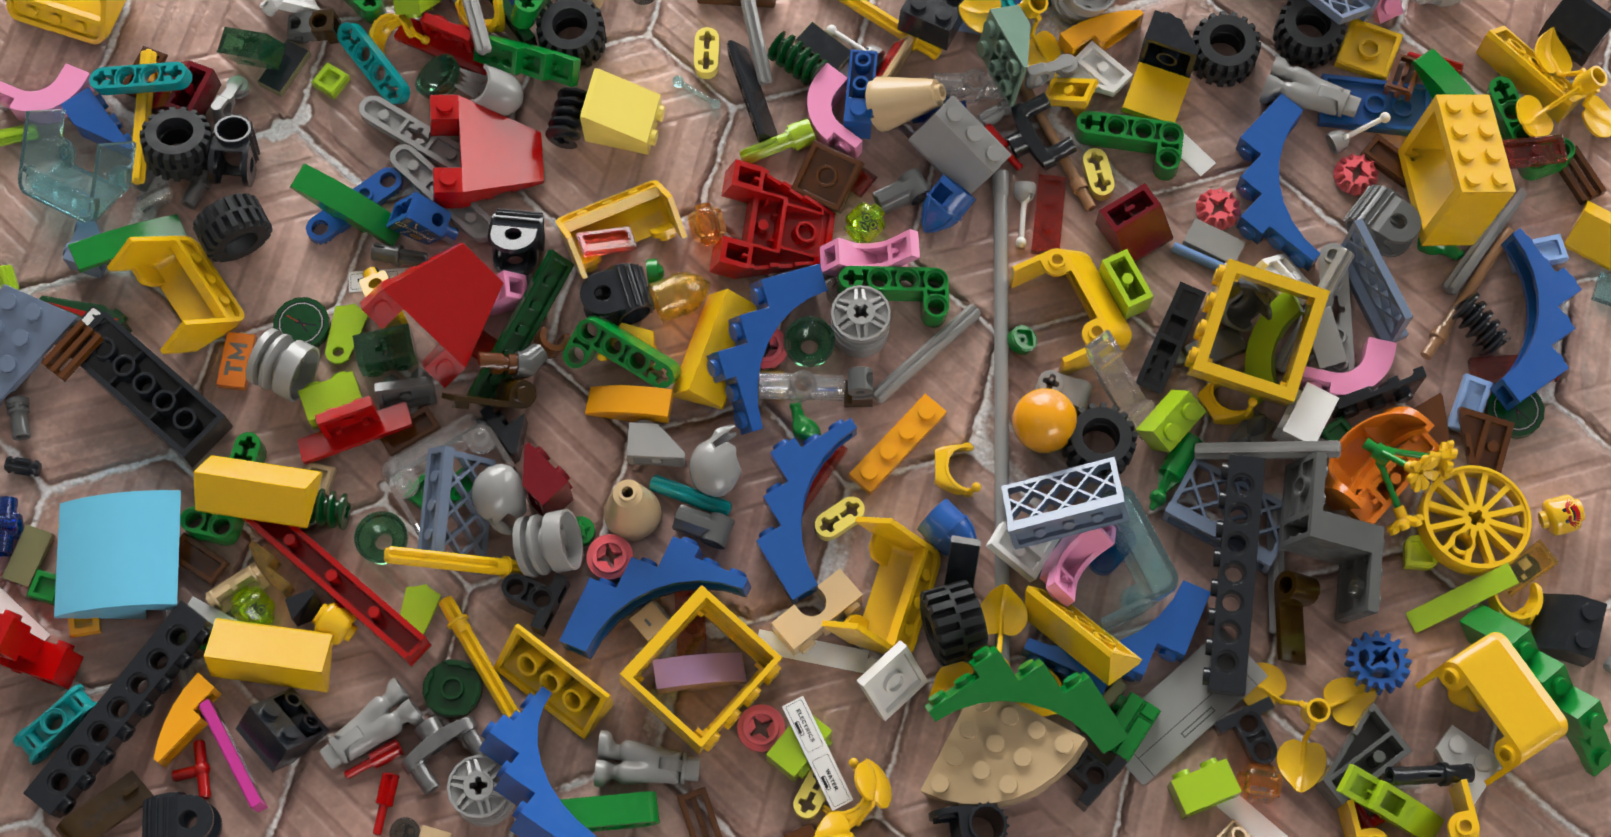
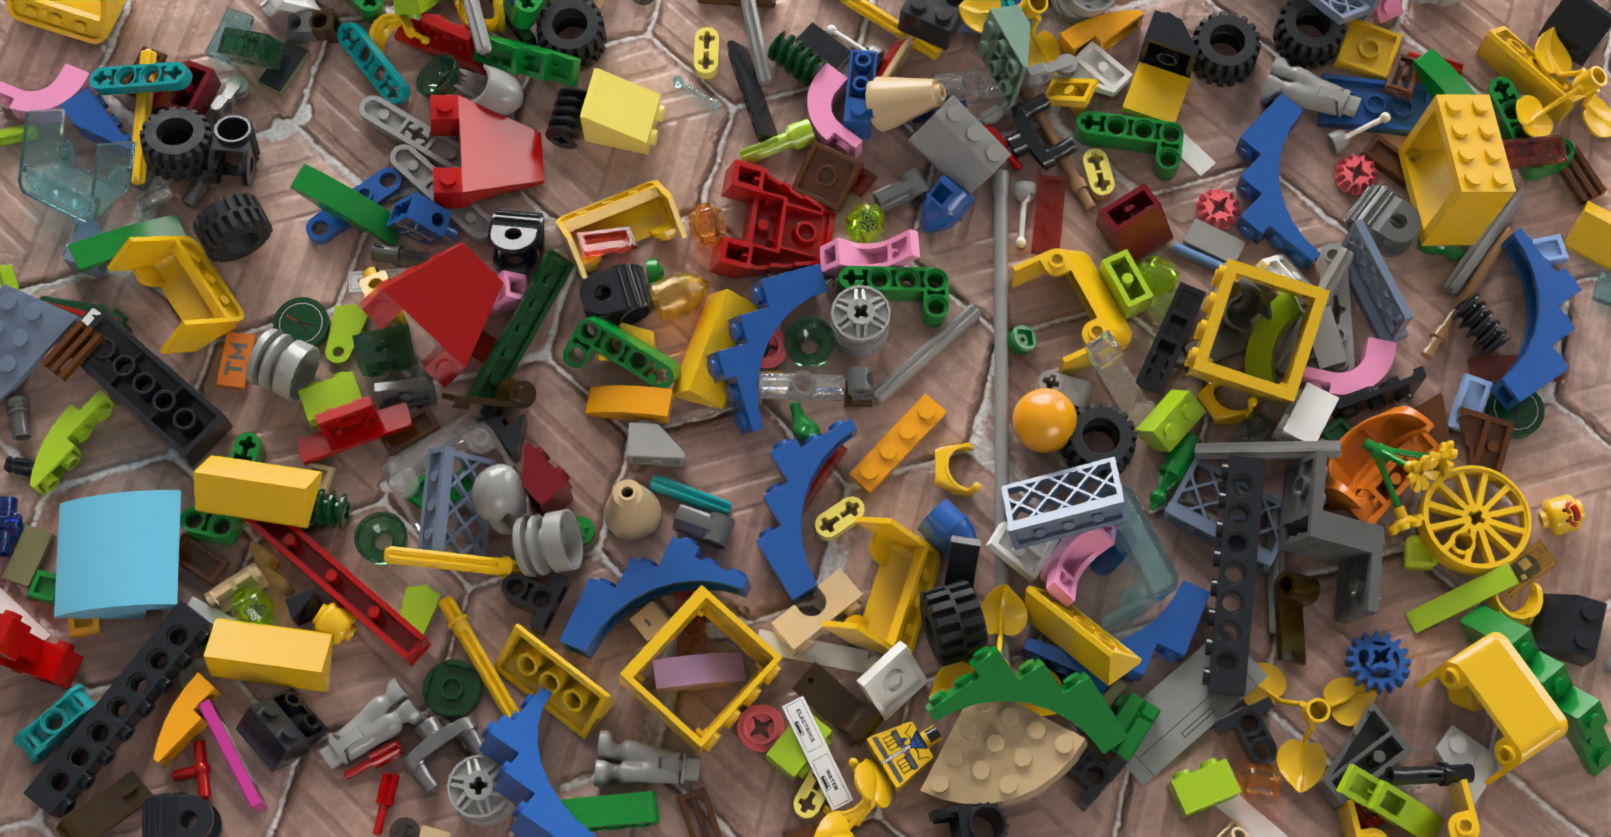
(60, 449): none -> lime slope
(232, 19): none -> clear light blue tile
(330, 80): lime tile -> none
(526, 362): reddish brown piece -> none
(598, 550): coral gear -> none
(715, 464): light grey helmet -> none
(838, 706): none -> dark brown door
(903, 752): none -> yellow torso
(1159, 275): none -> clear neon green head

